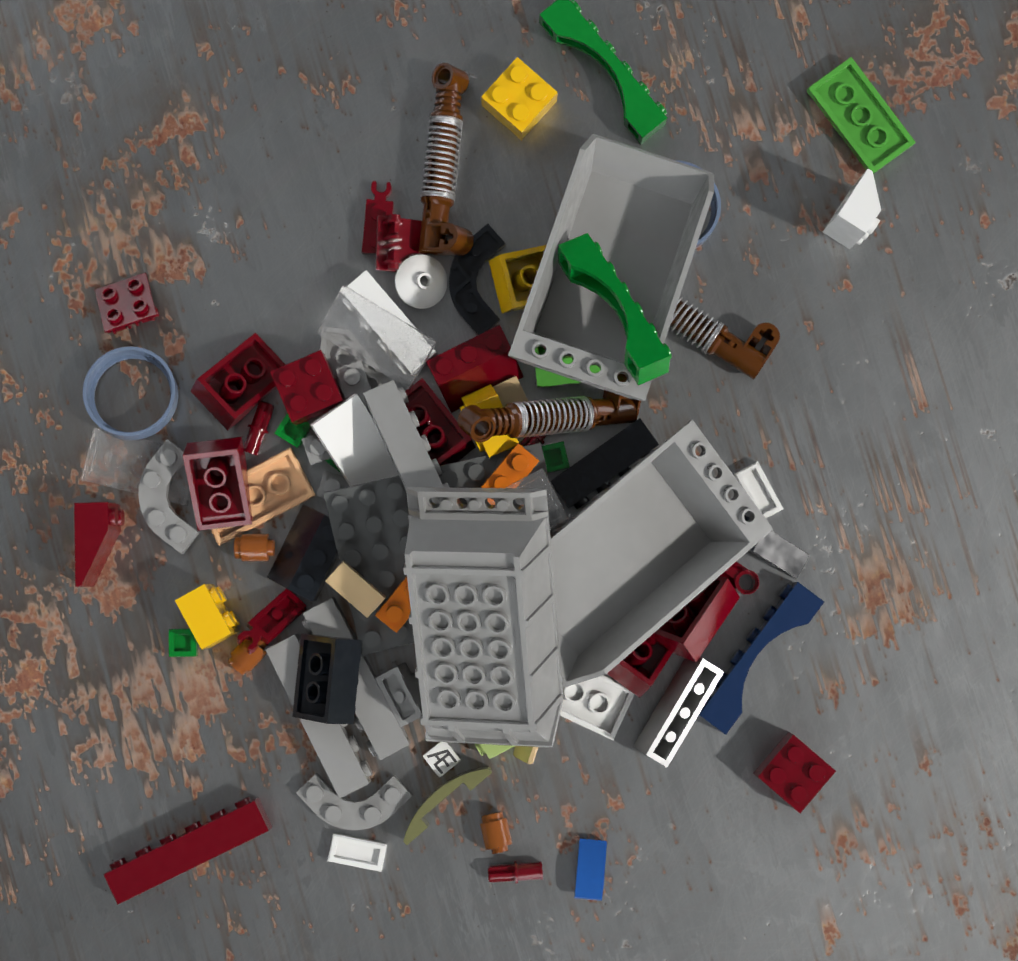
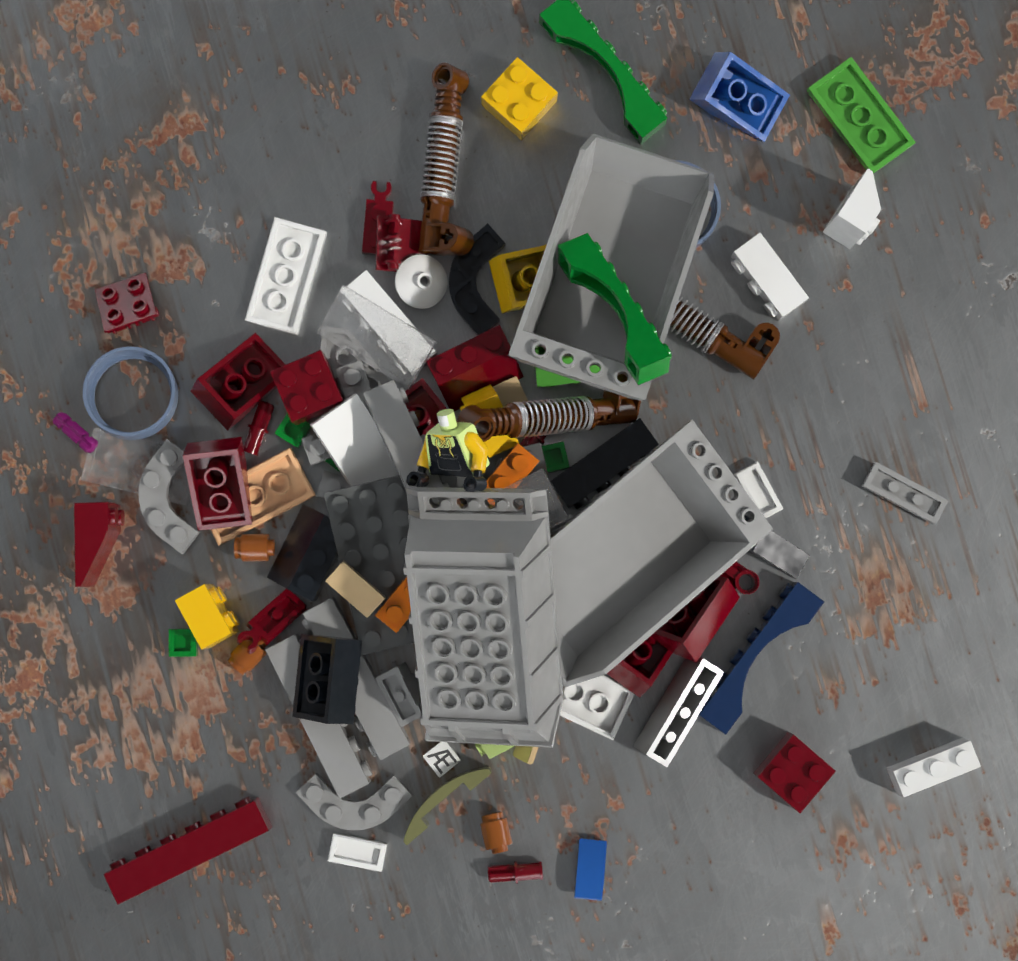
(75, 432): none -> magenta axle
(286, 276): none -> white tile
(452, 450): none -> torso
(739, 95): none -> blue slope
(768, 277): none -> white brick
(904, 493): none -> light grey plate
(933, 767): none -> white brick

